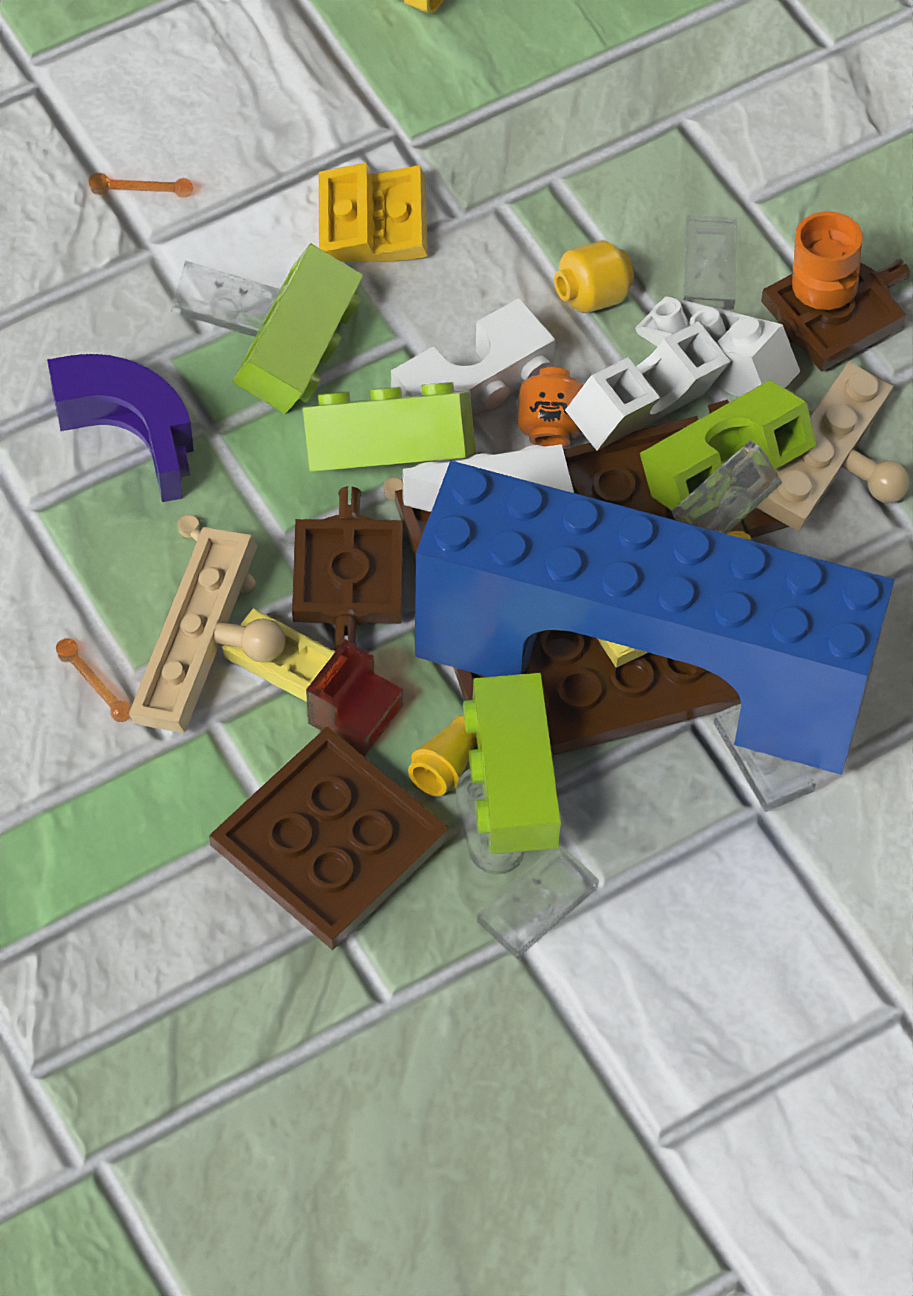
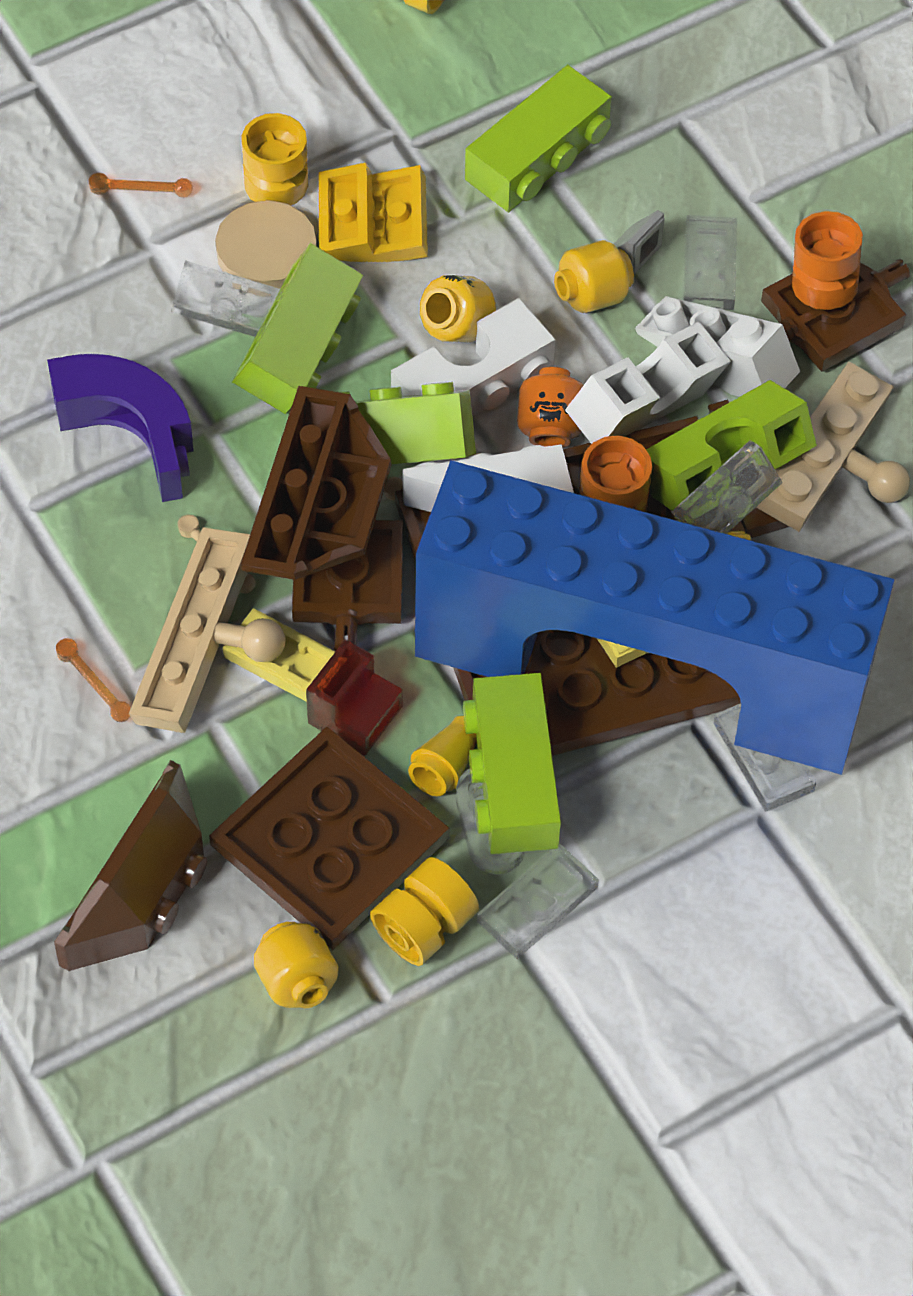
(140, 880): none -> reddish brown wedge
(263, 241): none -> tan tile
(275, 159): none -> yellow wheel
(295, 965): none -> yellow head
(319, 489): none -> reddish brown wedge
(432, 904): none -> yellow wheel
(454, 306): none -> yellow head
(538, 138): none -> lime brick
(617, 472): none -> orange wheel
(642, 239): none -> light grey slope

